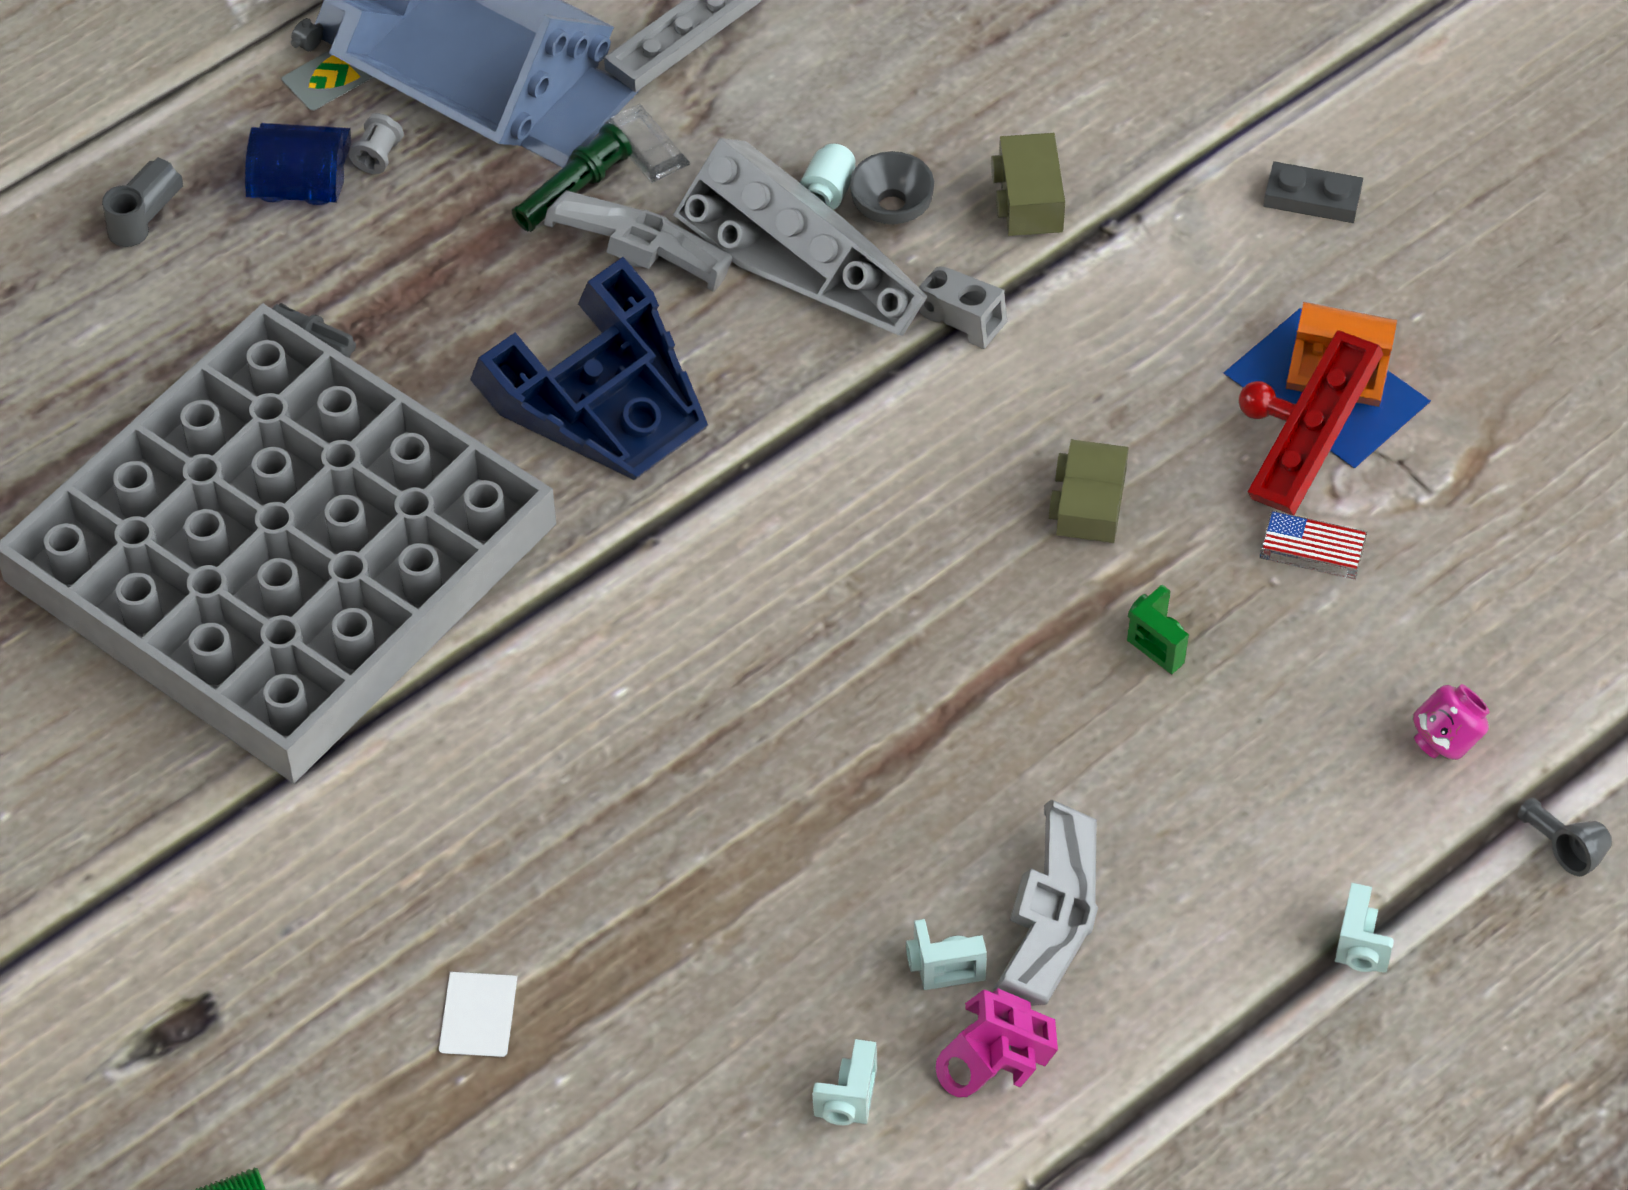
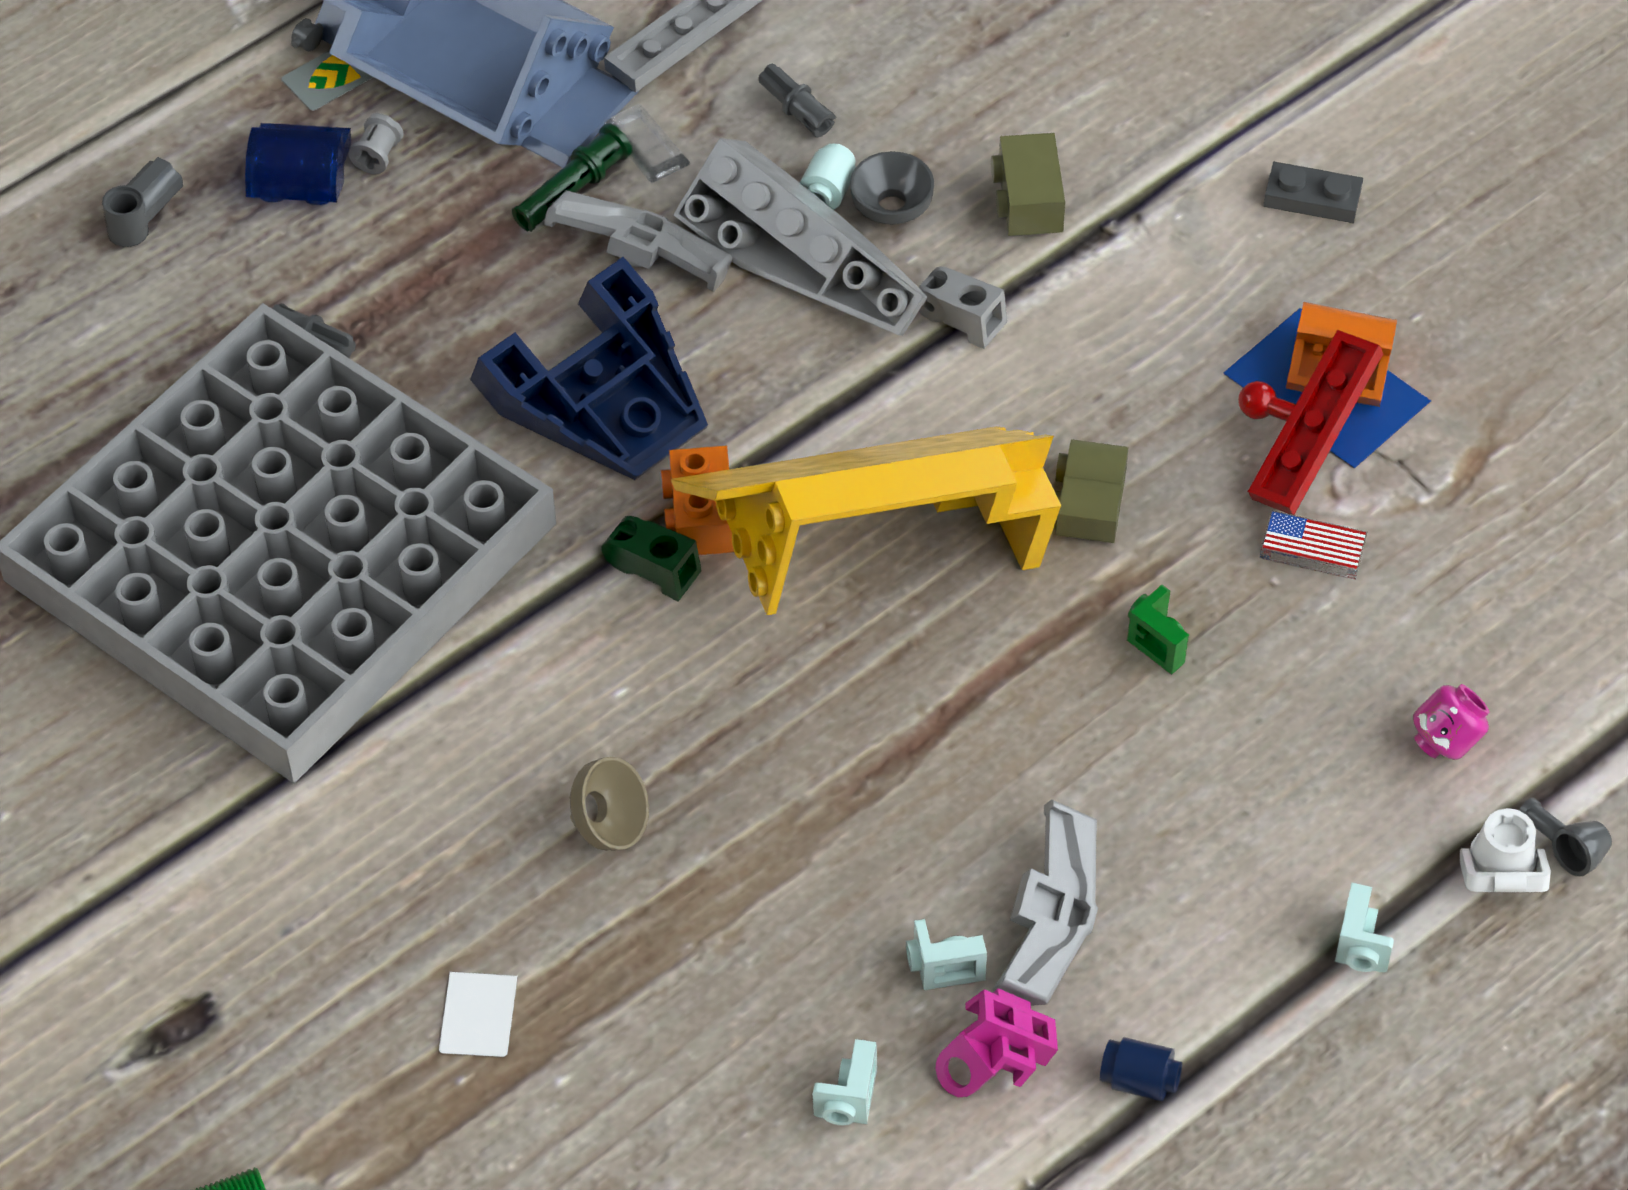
(620, 803): none -> dark tan piece
(654, 555): none -> dark green leg
(693, 514): none -> orange brick
(797, 100): none -> dark grey axle
(953, 471): none -> yellow panel
(1140, 1068): none -> dark blue brick
(1505, 856): none -> white piece

